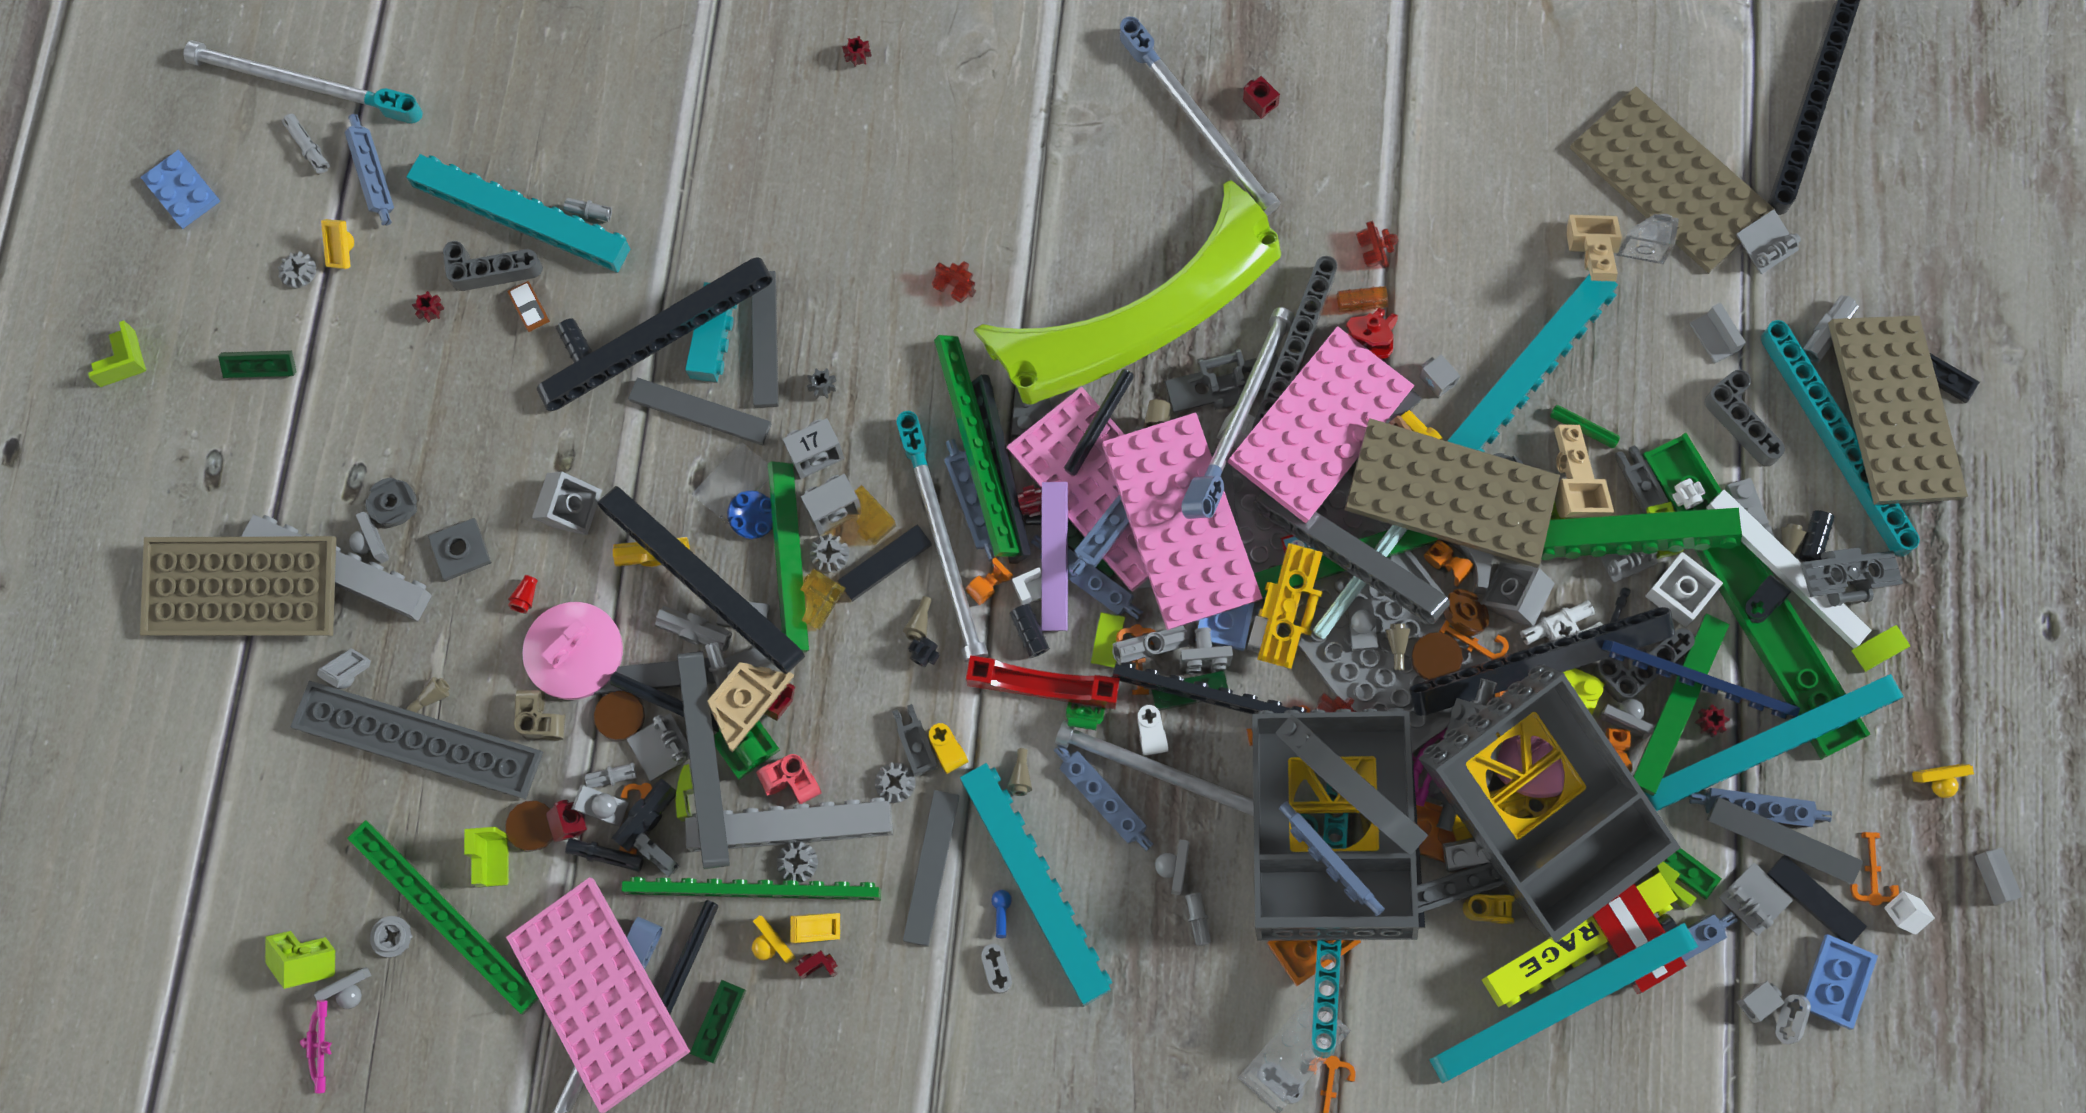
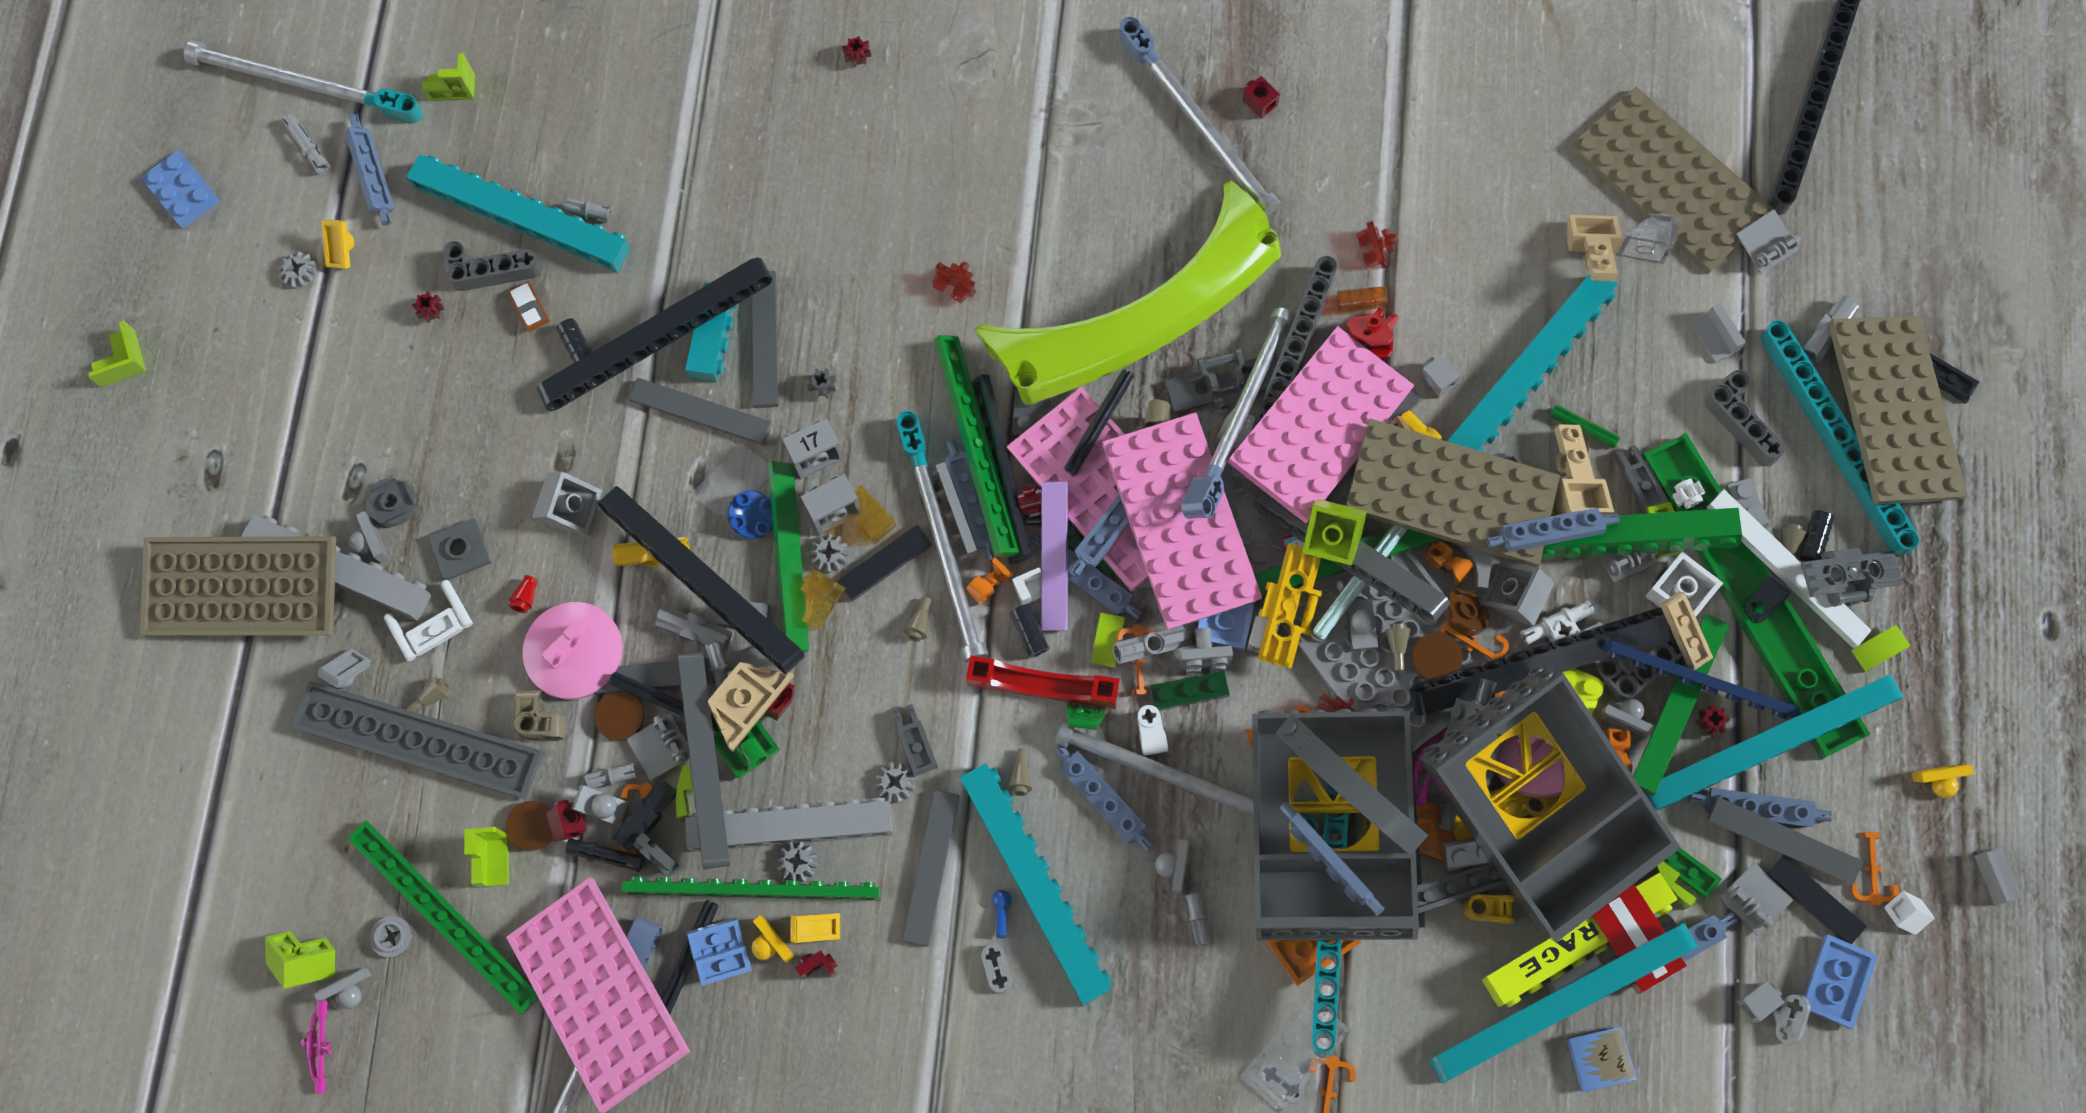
(257, 364): dark green plate -> none
(433, 630): none -> white plate
(451, 83): none -> lime panel
(718, 951): none -> medium blue slope
(718, 1021): dark green plate -> none
(776, 777): coral piece -> none
(923, 652): black gear -> none
(948, 751): yellow piece -> none
(956, 512): none -> light grey hinge
(1198, 691): black plate -> none
(1334, 531): none -> lime slope
(1552, 529): none -> sand blue plate
(1601, 1059): none -> slope
(1620, 603): black piece -> none
(1686, 630): none -> tan tile

